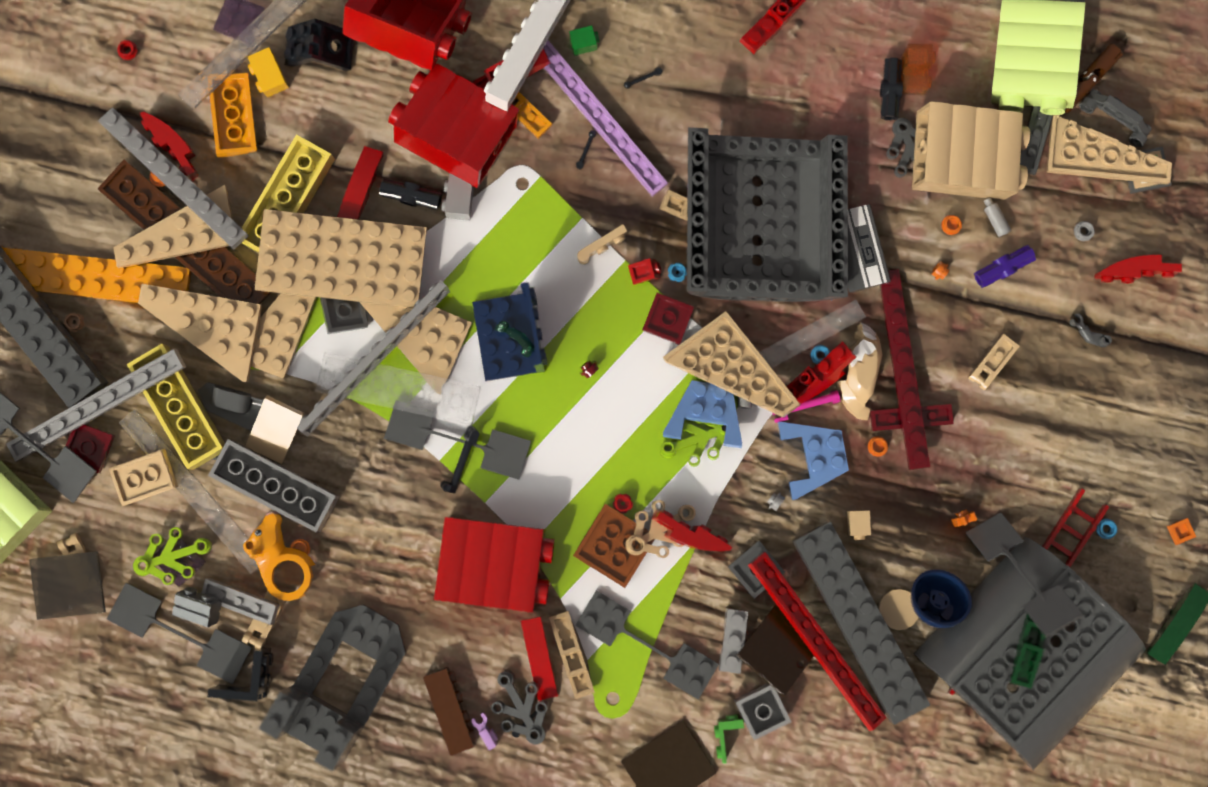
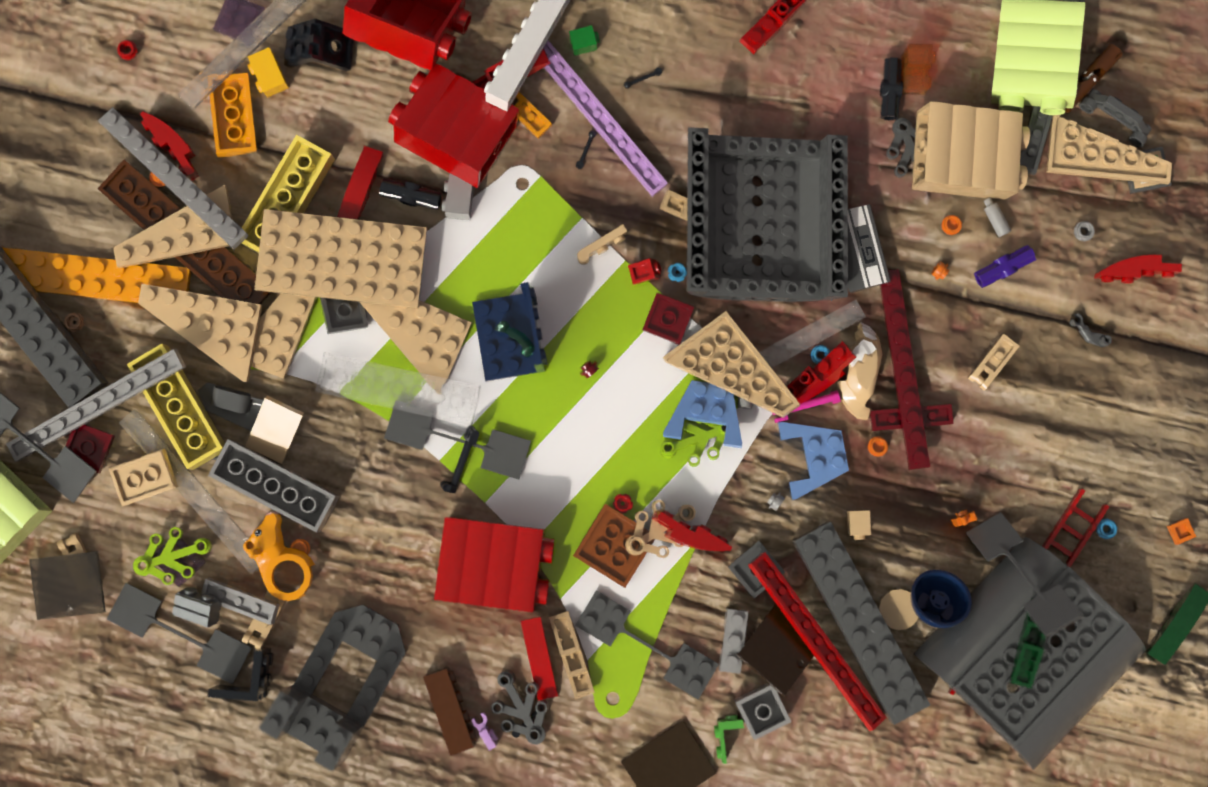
(373, 359): light grey plate -> none

